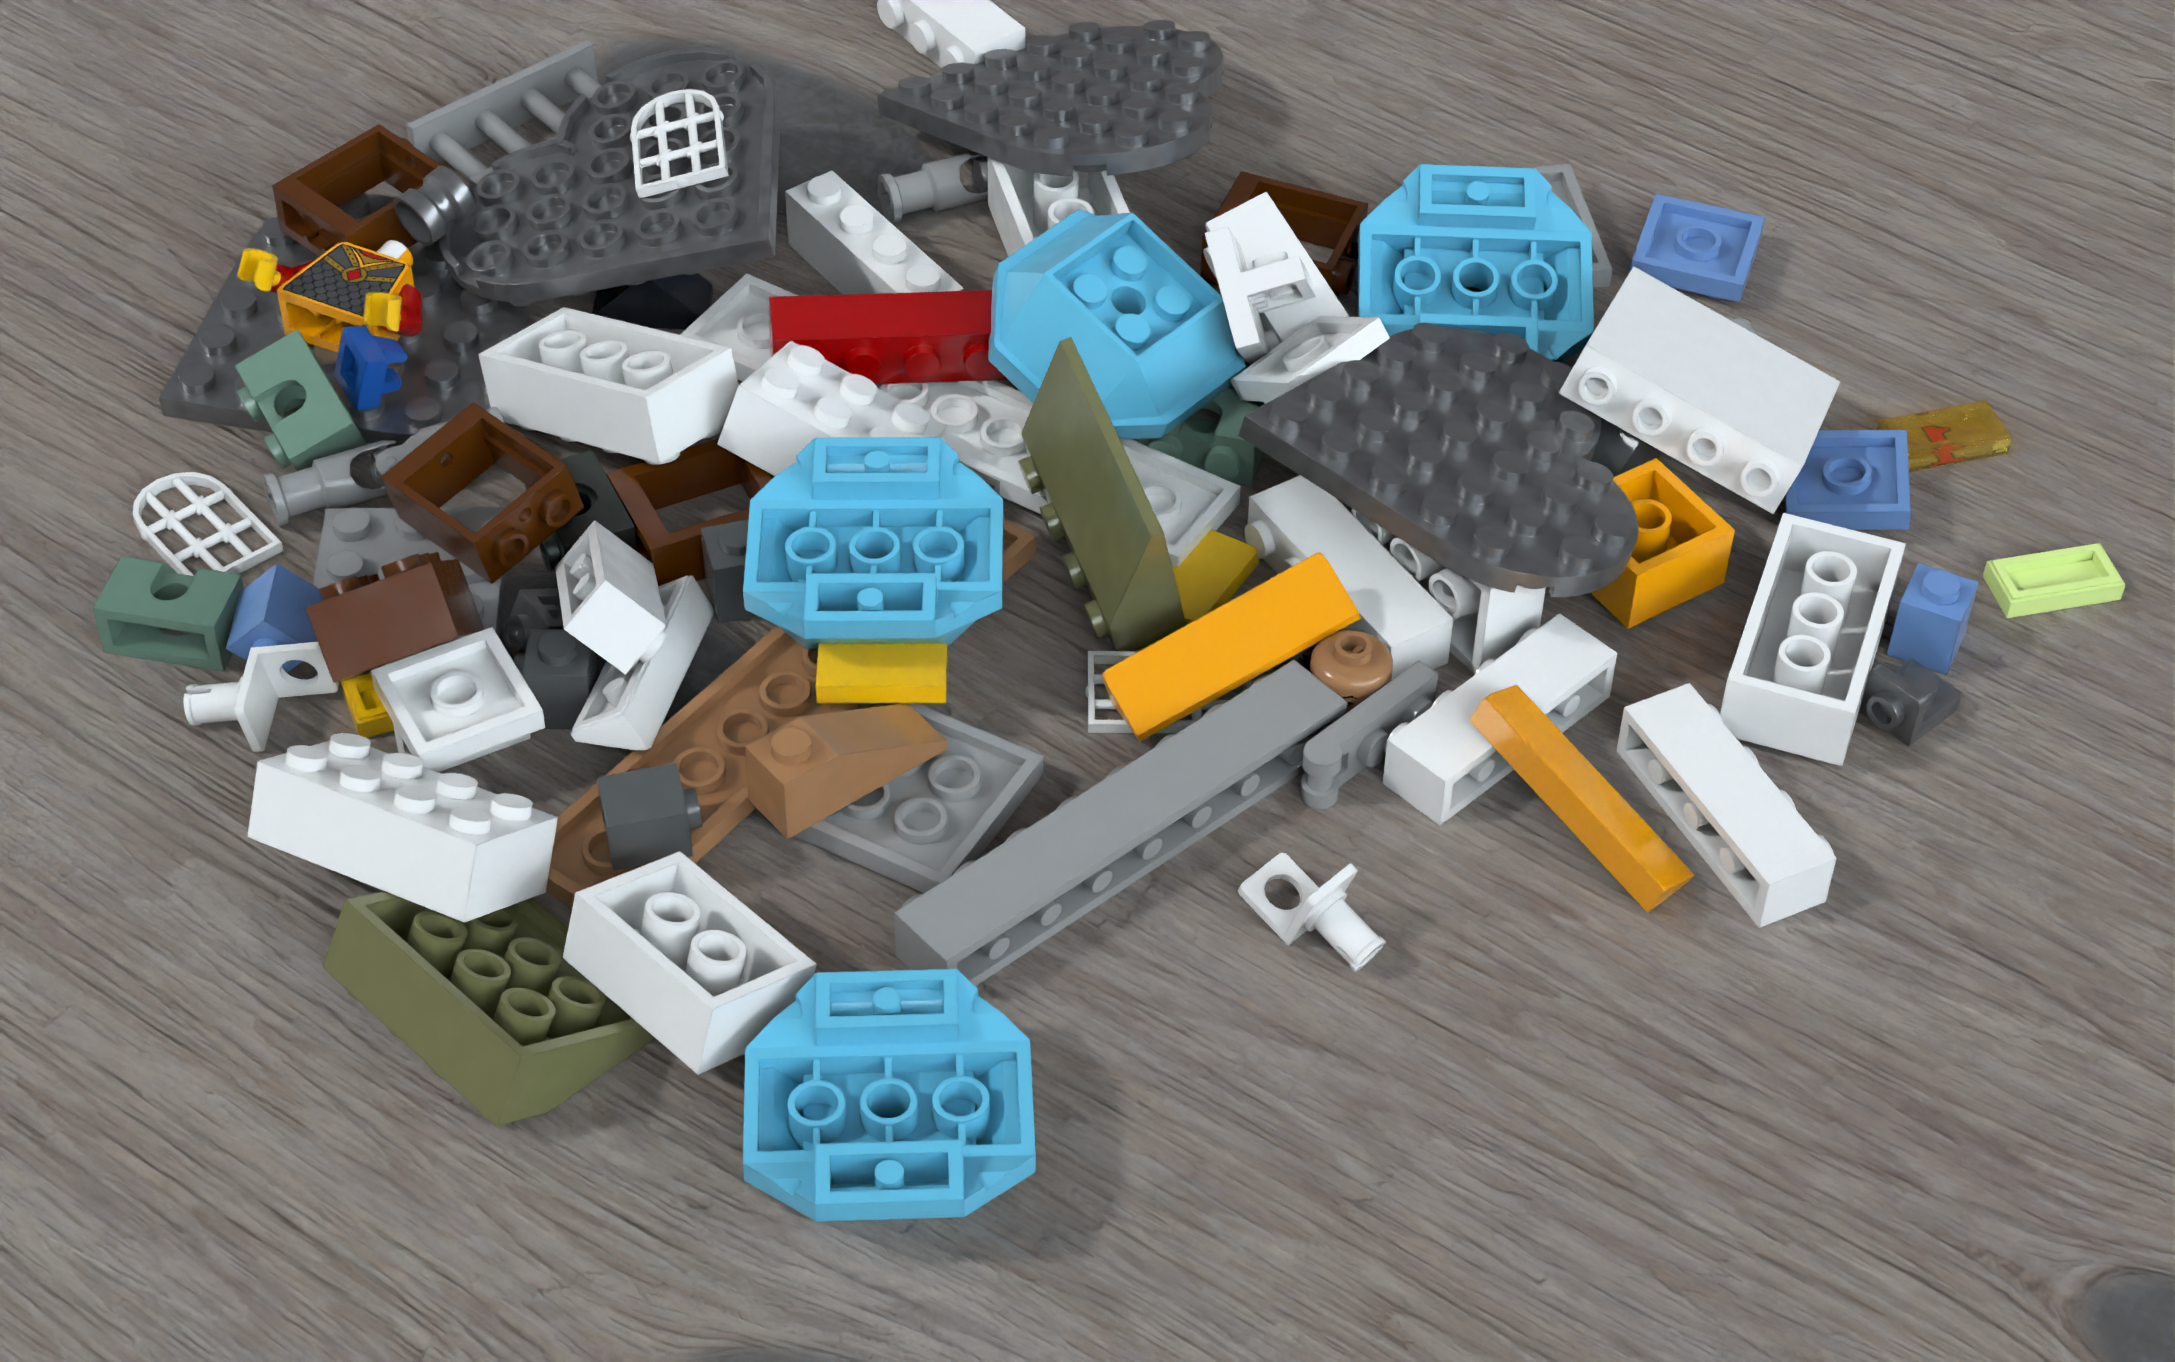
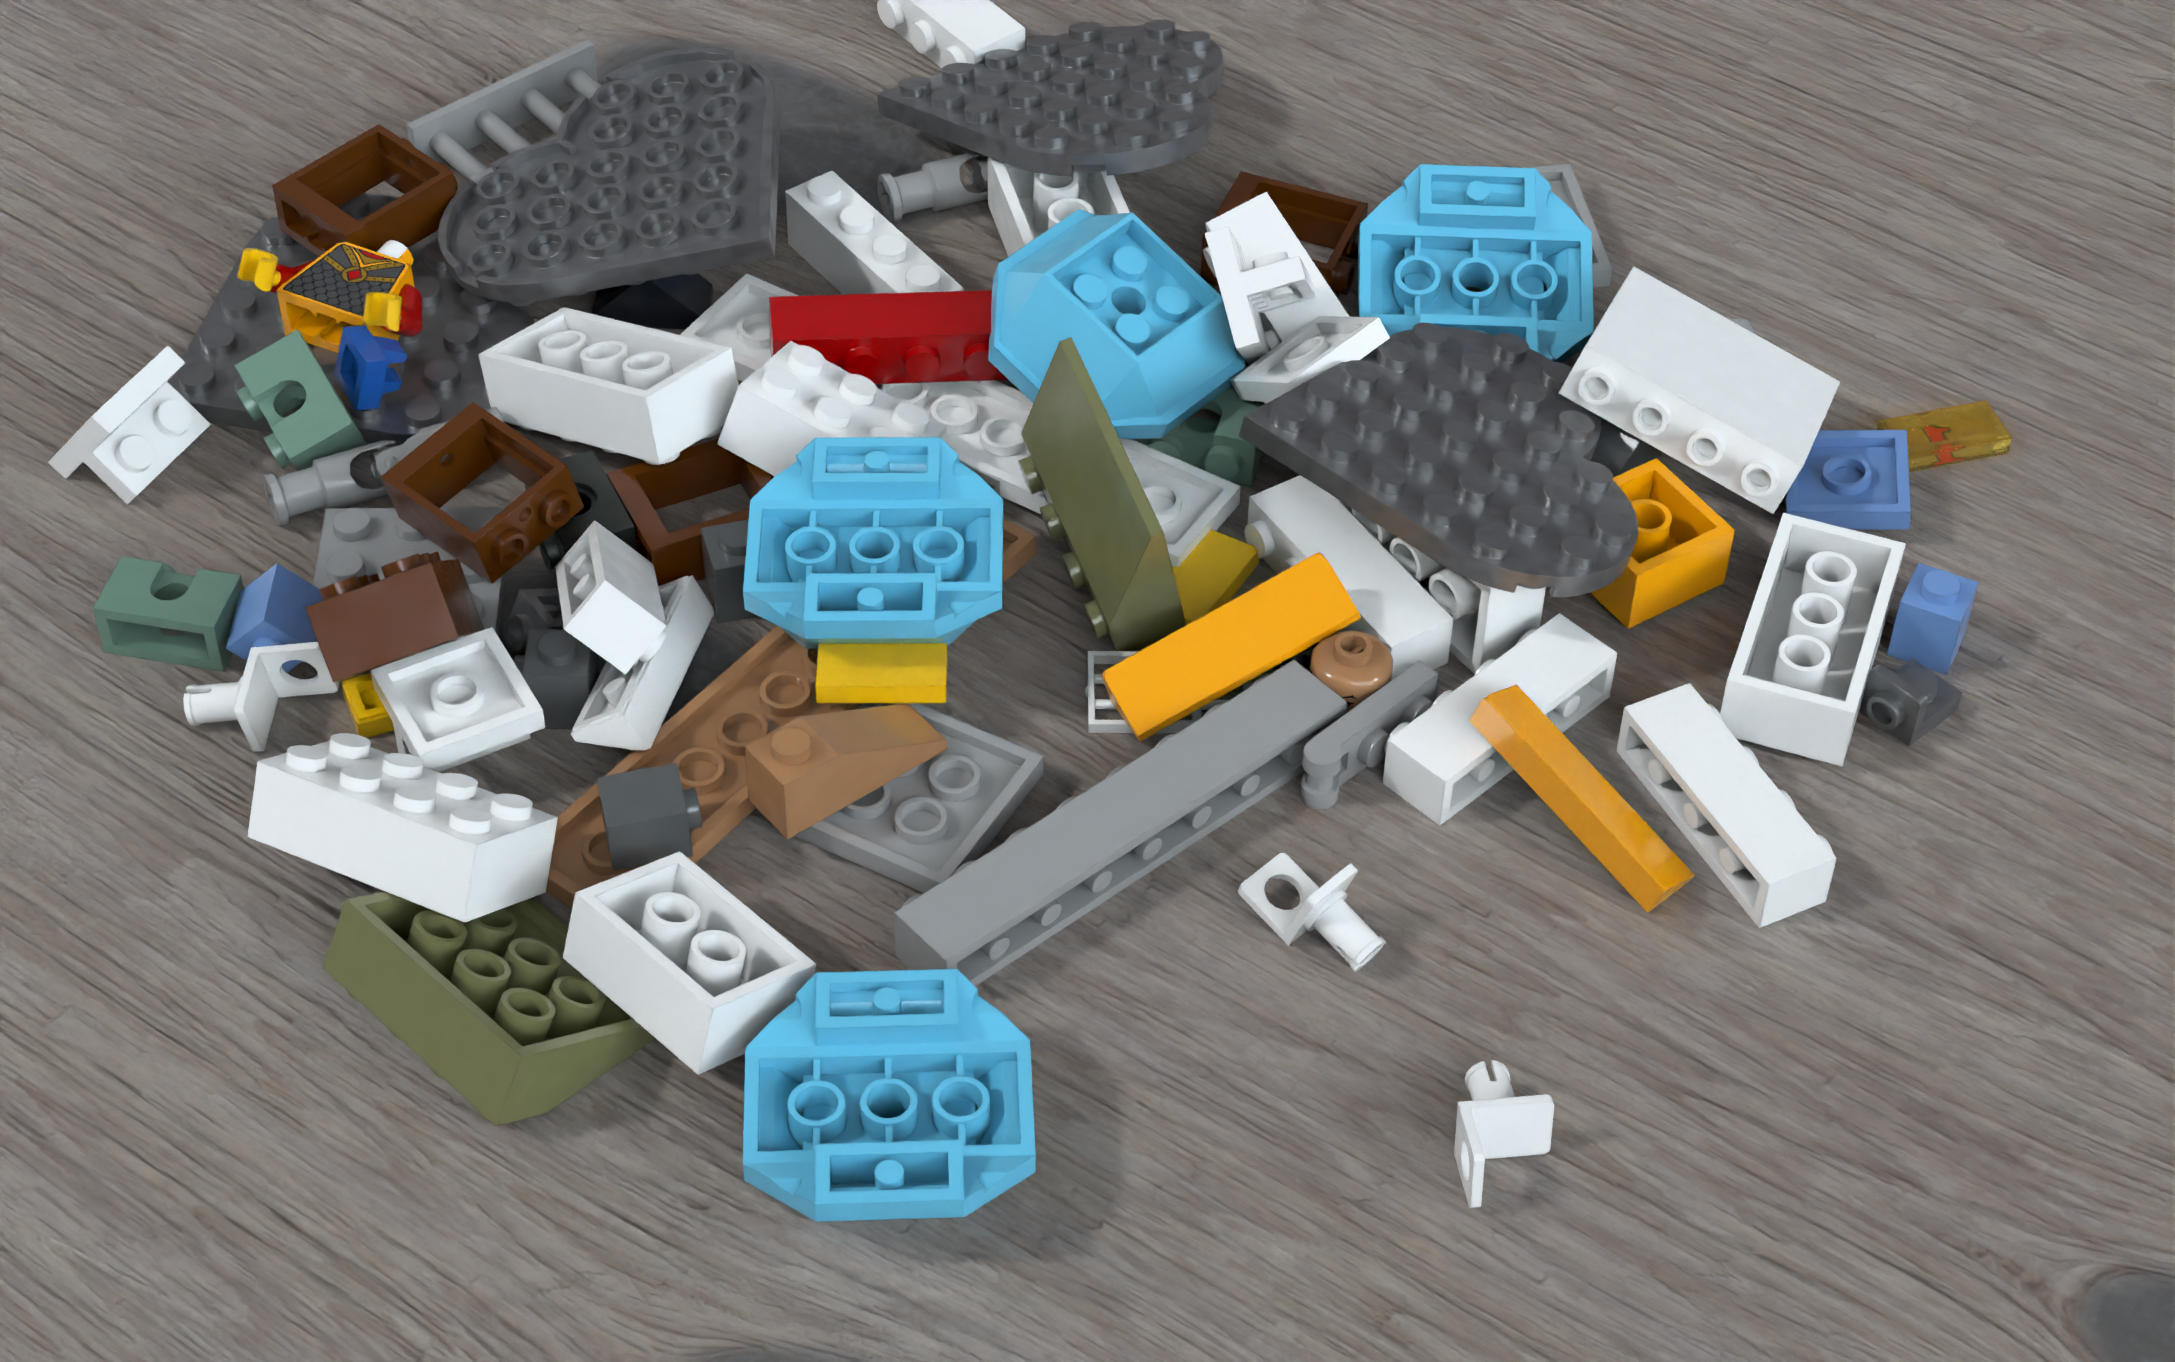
(135, 431): none -> white bracket
(200, 505): white window -> none
(434, 205): flat silver wheel -> none
(665, 155): white window -> none
(1497, 1125): none -> white bracket
(1698, 247): medium blue plate -> none
(2053, 580): yellowish green tile -> none

